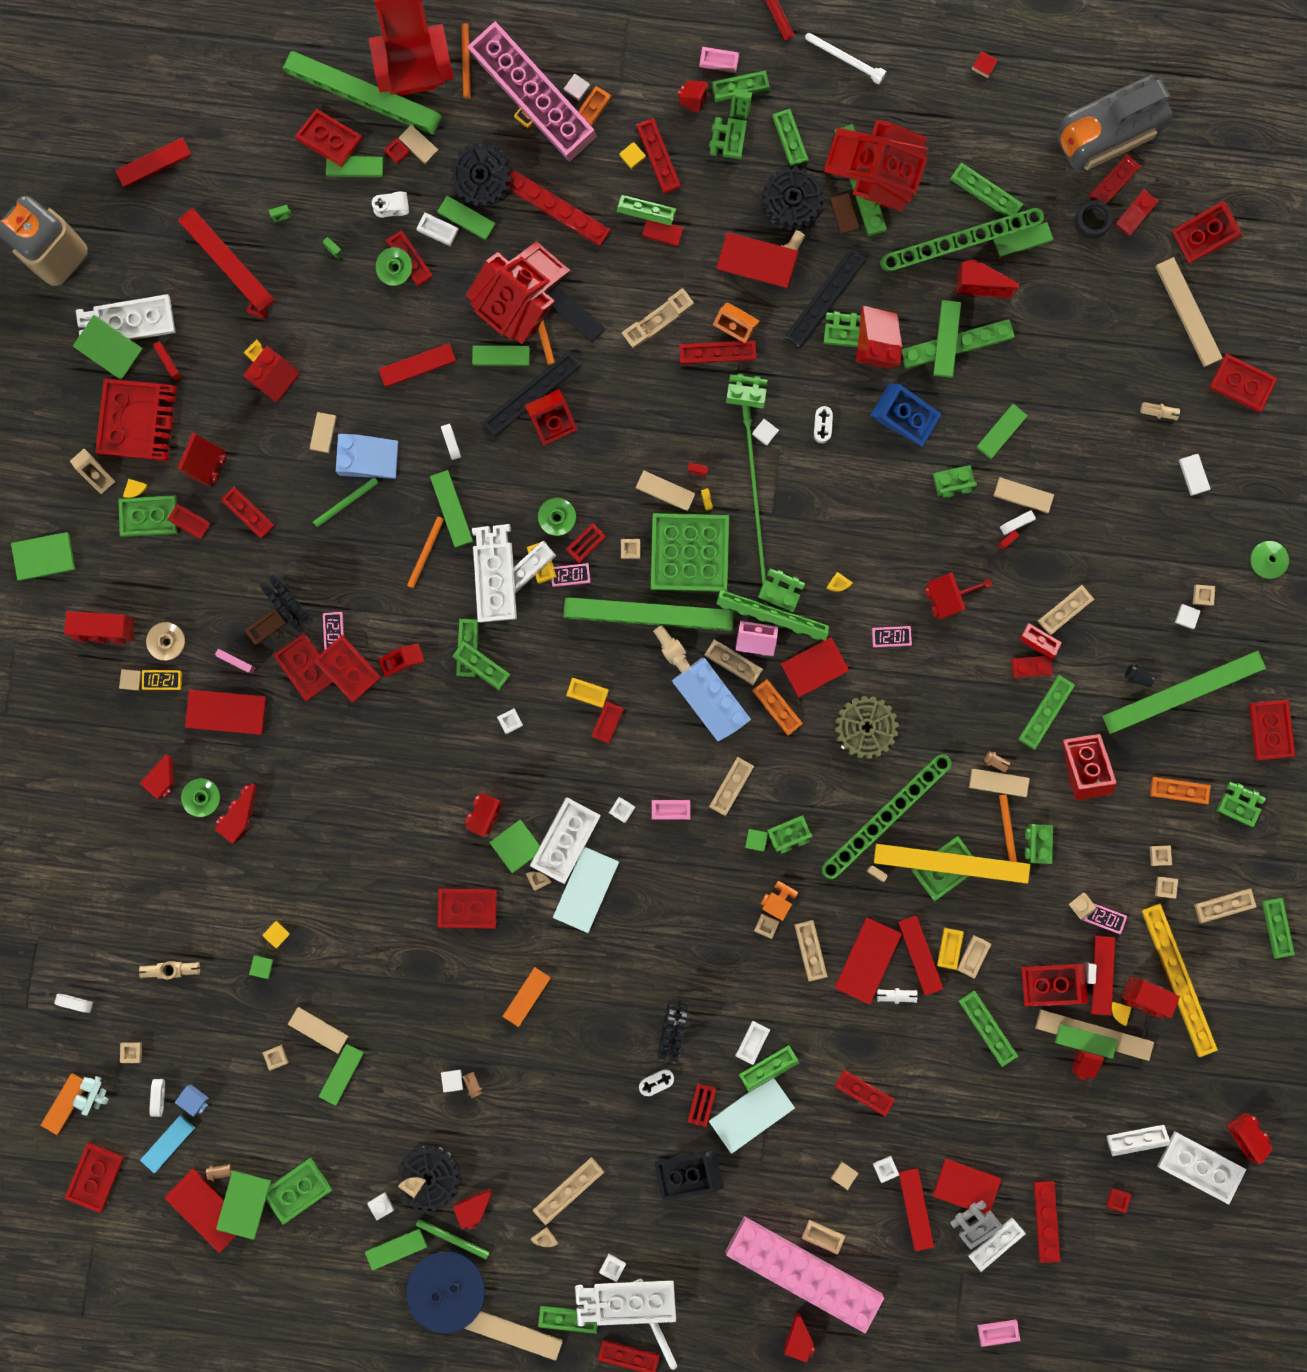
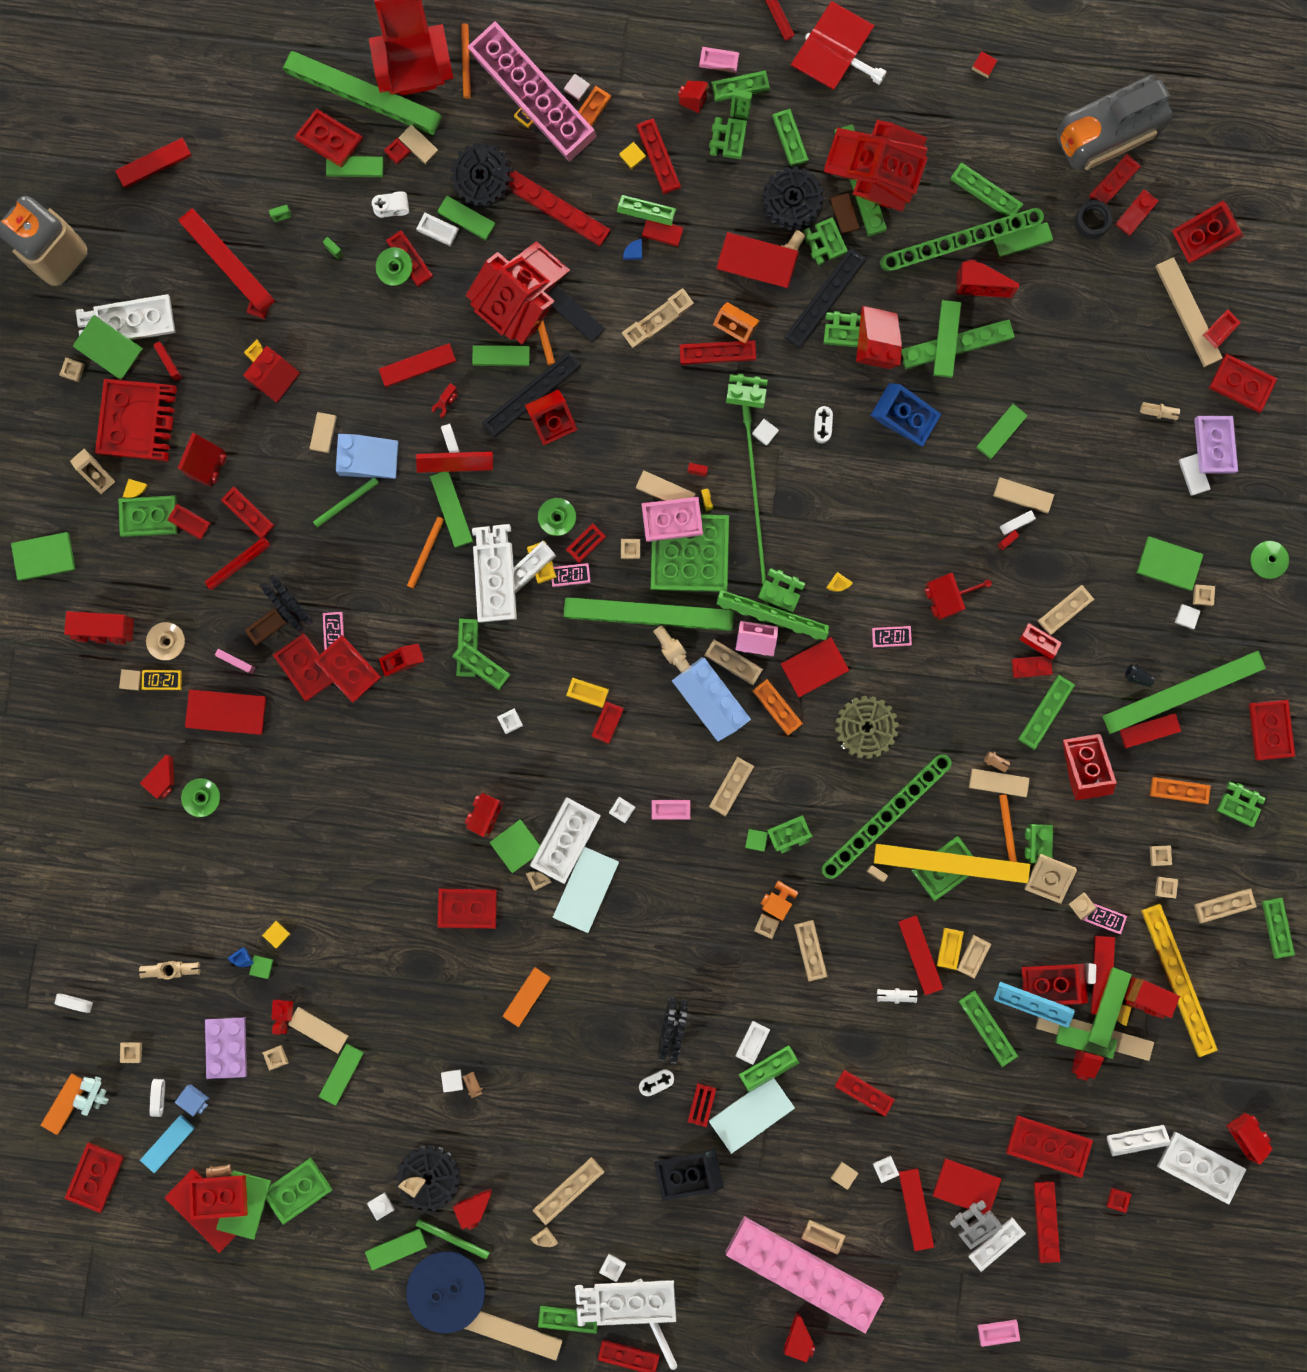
(72, 369): none -> tan tile
(218, 1197): none -> red plate
(225, 1048): none -> lavender plate
(237, 563): none -> red axle
(237, 820): red slope -> none
(241, 958): none -> blue tile
(281, 1013): none -> red plate
(447, 397): none -> red plate
(454, 462): none -> red tile
(633, 251): none -> blue tile
(672, 519): none -> bright pink tile
(830, 238): none -> bright green plate
(832, 45): none -> red piece
(867, 960): red tile -> none
(954, 481): bright green bracket -> none
(1034, 1004): none -> medium azure tile
(1049, 1146): none -> red plate
(1050, 878): none -> tan plate
(1109, 1007): none -> bright green tile
(1150, 730): none -> red tile
(1169, 563): none -> bright green tile
(1216, 444): none -> lavender plate
(1221, 329): none -> red tile

